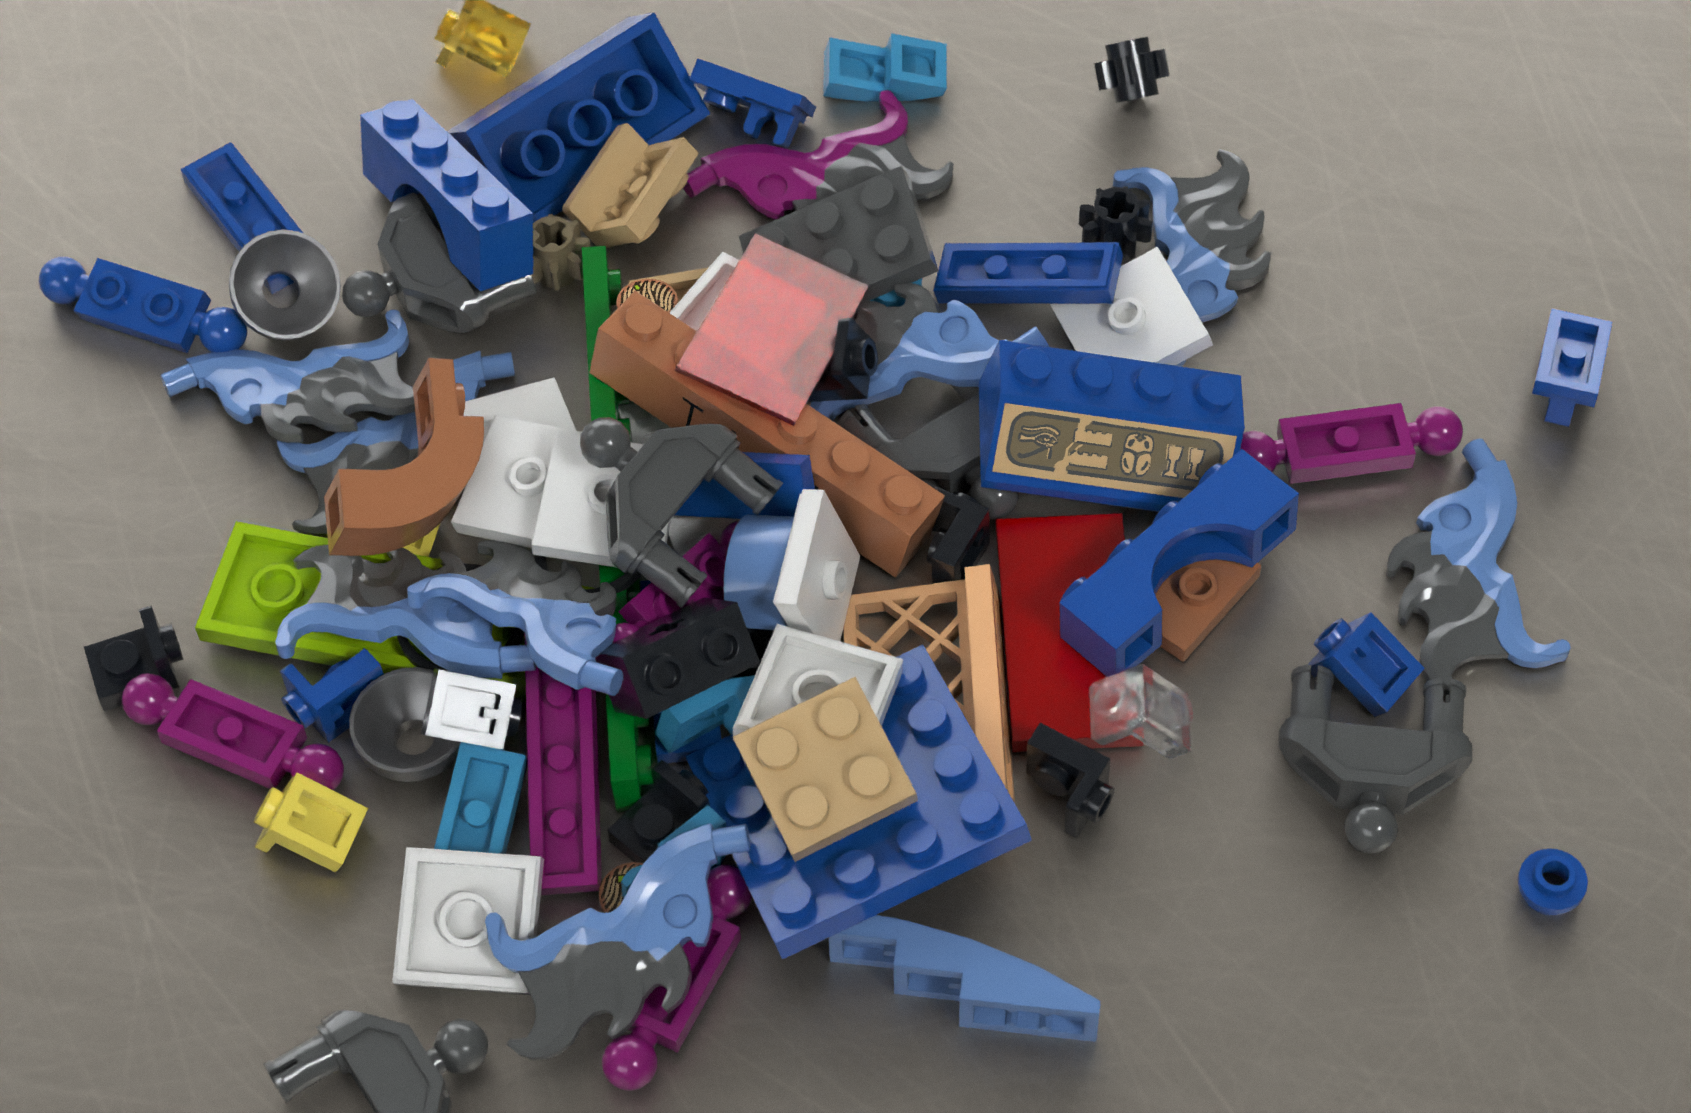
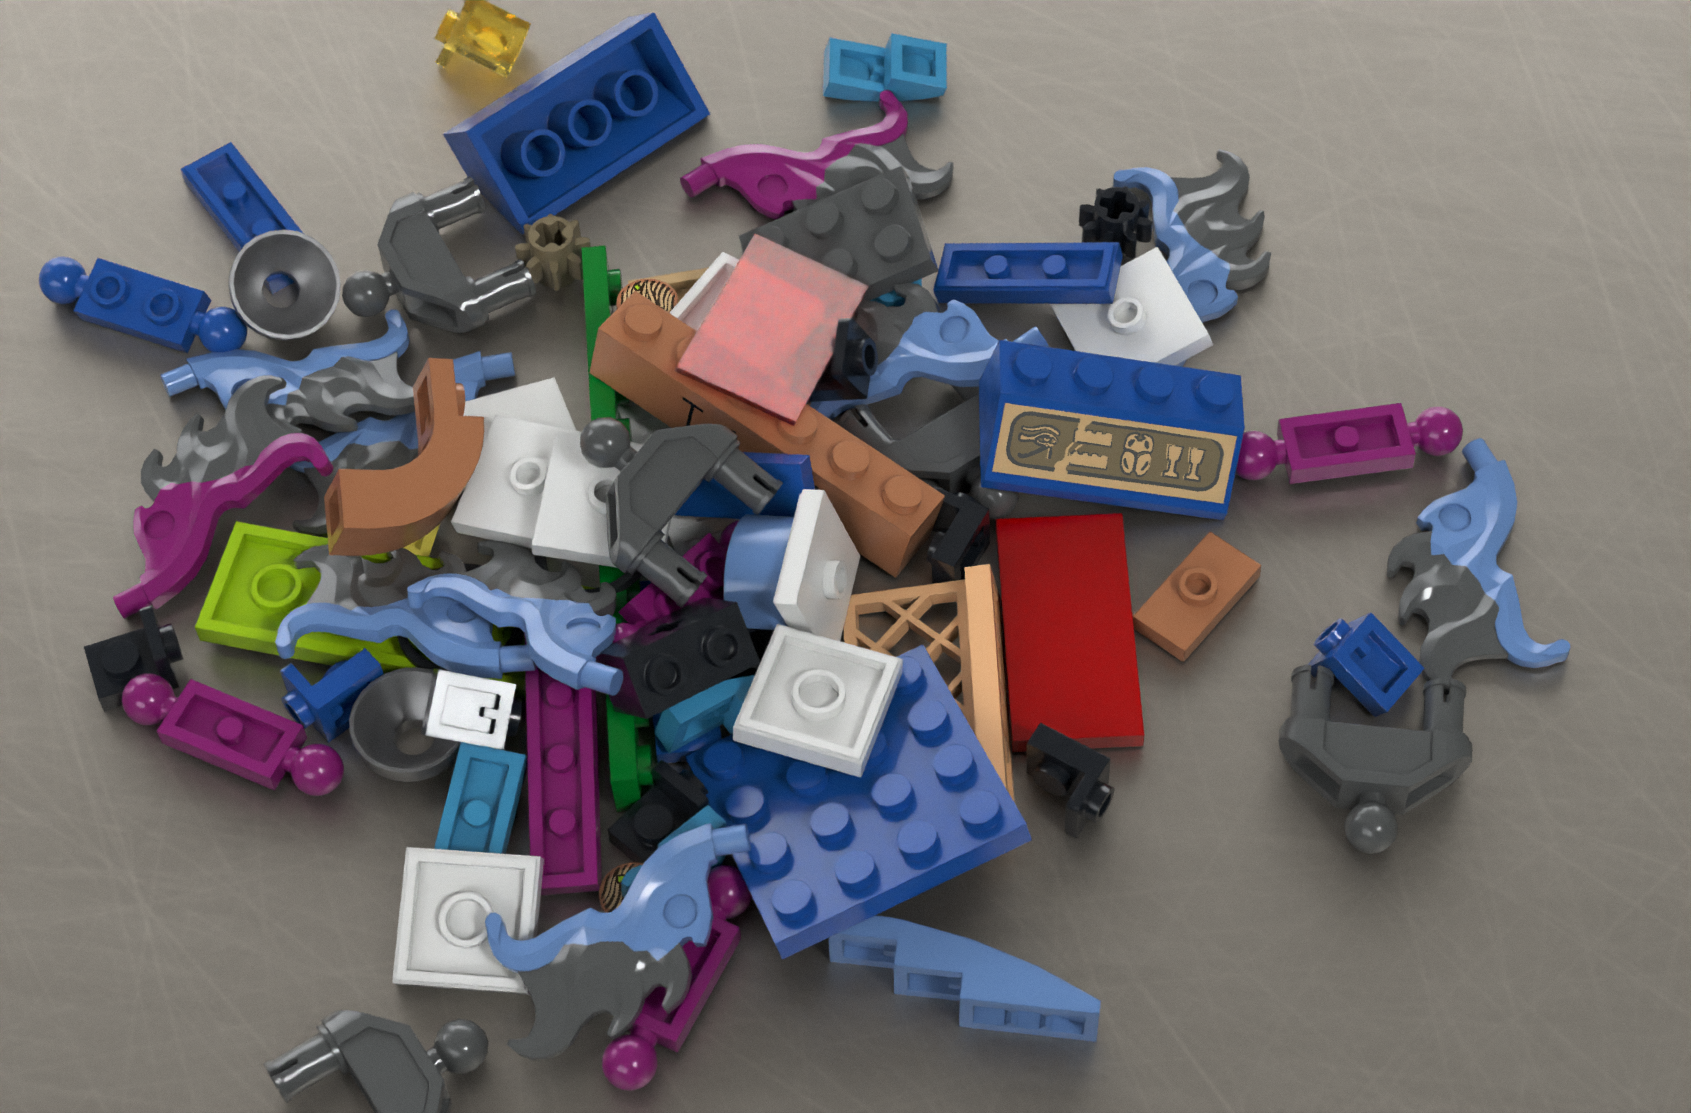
(204, 480): none -> magenta piece
(309, 821): light yellow bracket -> none
(480, 218): blue arch -> none
(628, 187): tan bracket -> none
(729, 88): blue plate -> none
(825, 769): tan plate -> none
(1132, 69): black gear -> none
(1141, 706): clear bracket -> none
(1231, 516): blue arch -> none
(1550, 898): blue plate -> none
(1571, 363): plate -> none

